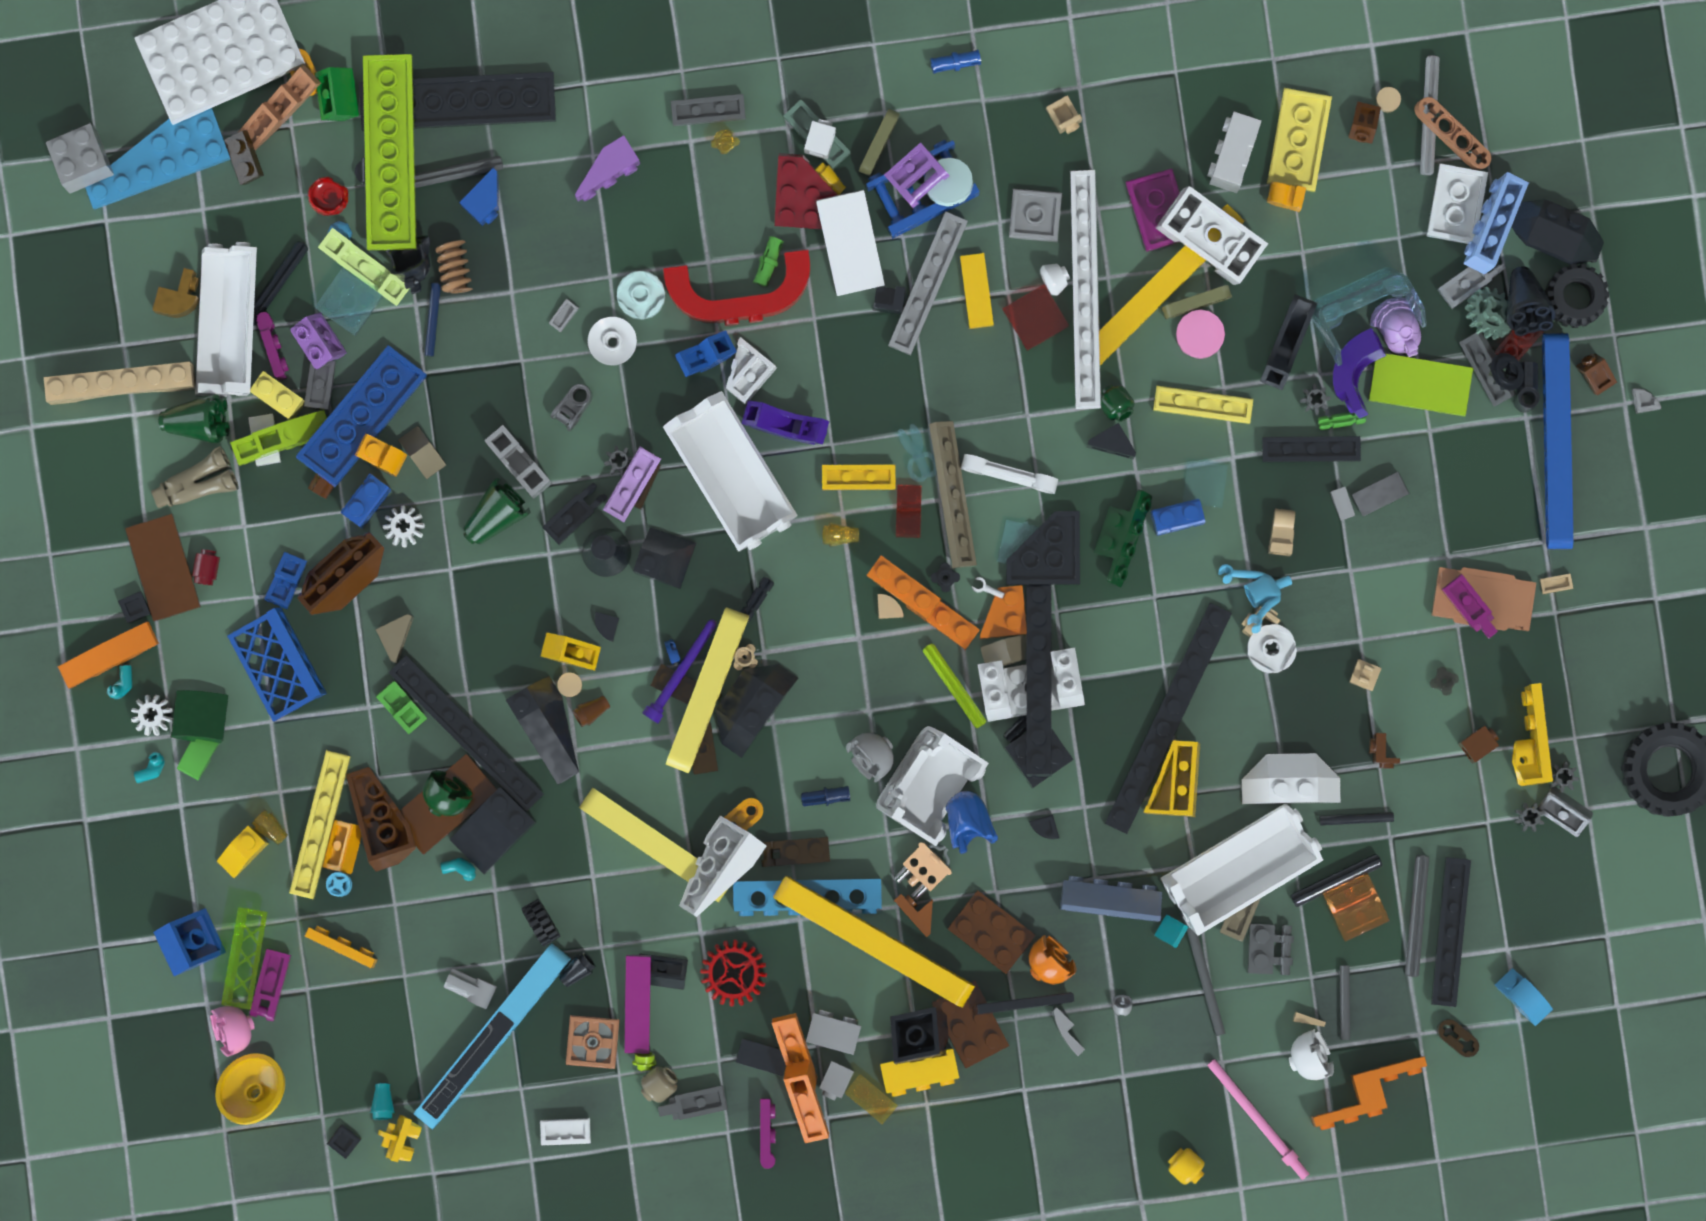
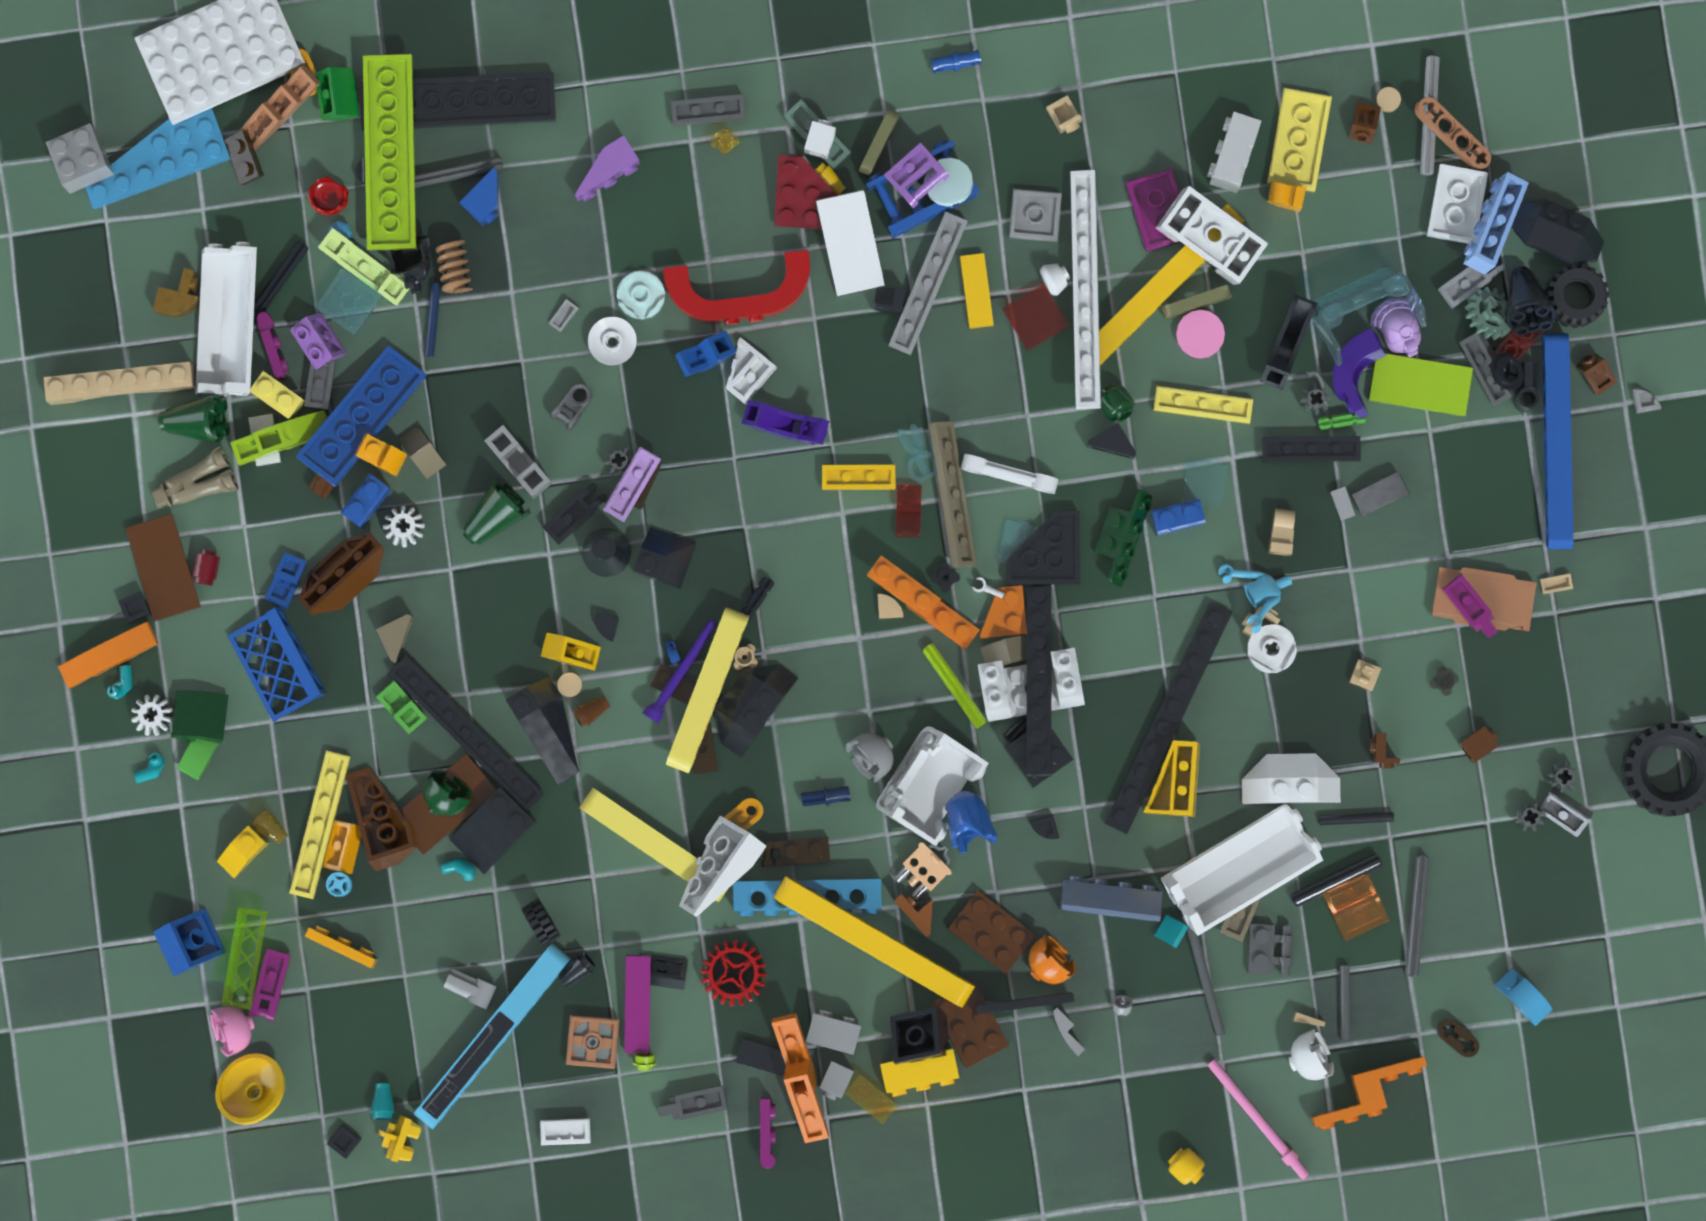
(659, 1084): dark tan head -> none
(730, 472): white panel -> none
(768, 261): bright green pin -> none
(838, 534): clear yellow cone -> none
(1450, 932): black plate -> none
(1534, 751): yellow plate -> none

